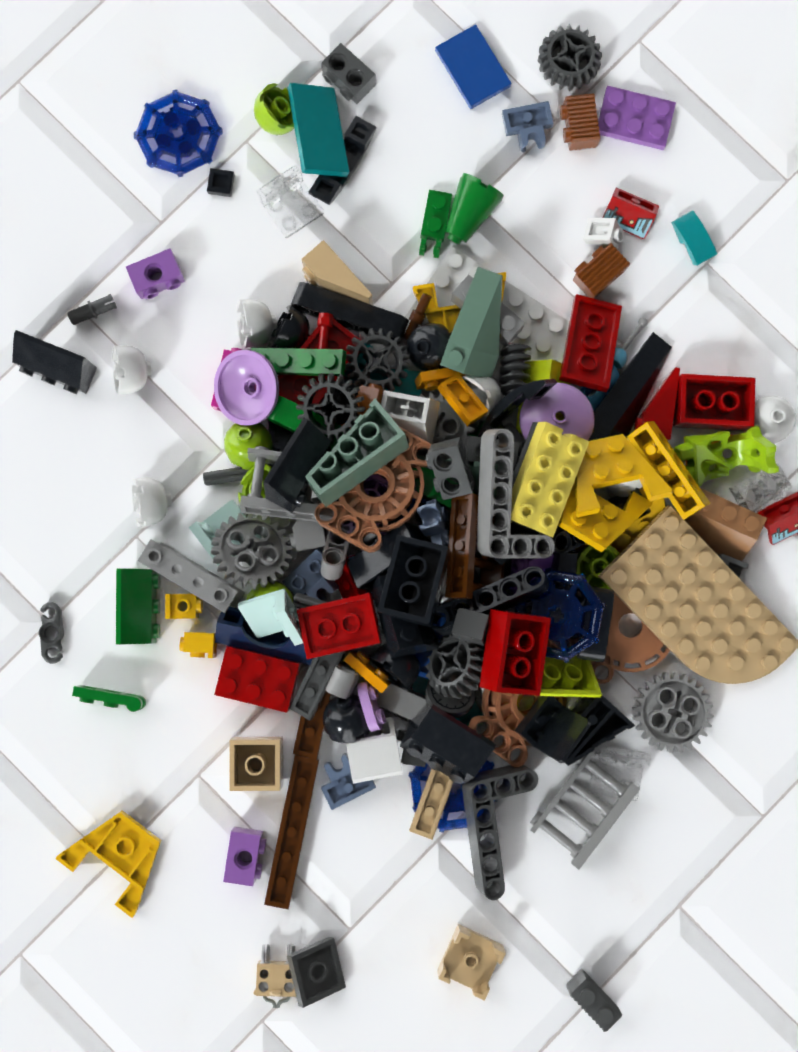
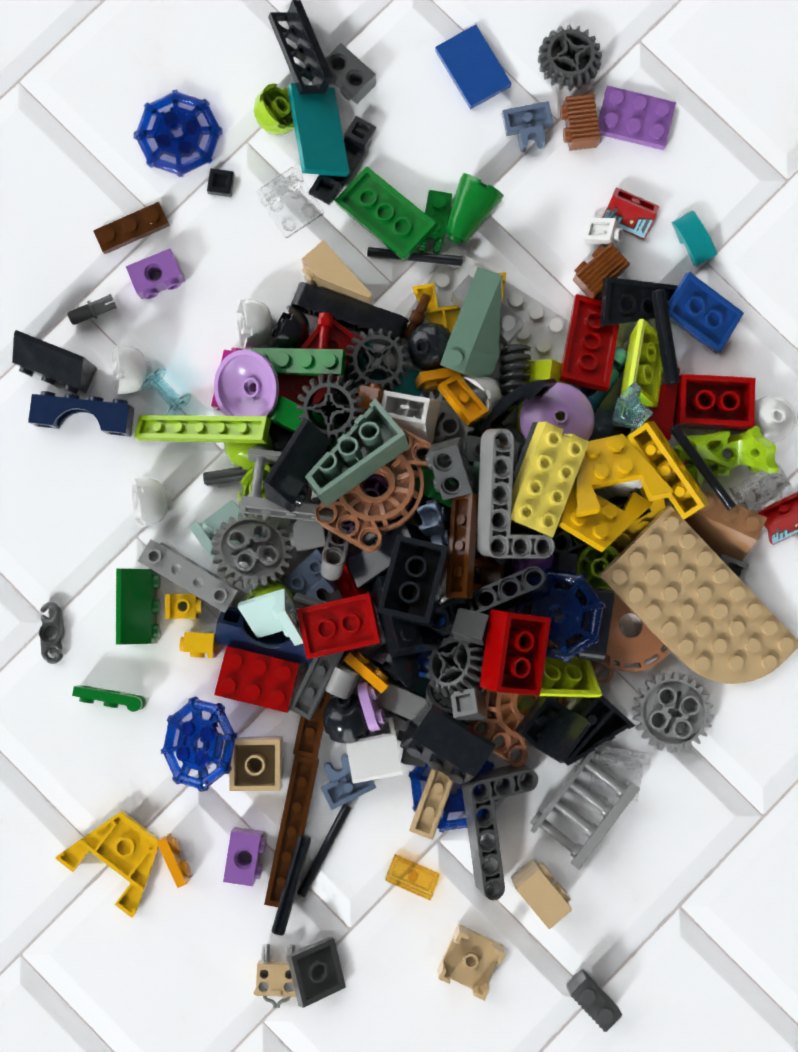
(51, 412): none -> dark blue arch
(131, 228): none -> reddish brown plate
(165, 391): none -> clear light blue piece
(178, 868): none -> light orange plate
(187, 744): none -> clear blue plate
(203, 428): none -> lime plate
(291, 885): none -> black axle
(307, 49): none -> black fence
(324, 850): none -> black bar
(385, 213): none -> green plate
(412, 877): none -> clear yellow slope
(417, 256): none -> black piece
(469, 705): none -> dark grey panel
(541, 894): none -> tan brick
(629, 300): none -> black wing
(629, 410): none -> clear light blue slope
(644, 363): none -> neon yellow slope
(665, 337): none -> black axle
(702, 467): none -> black bar
(703, 312): none -> blue tile

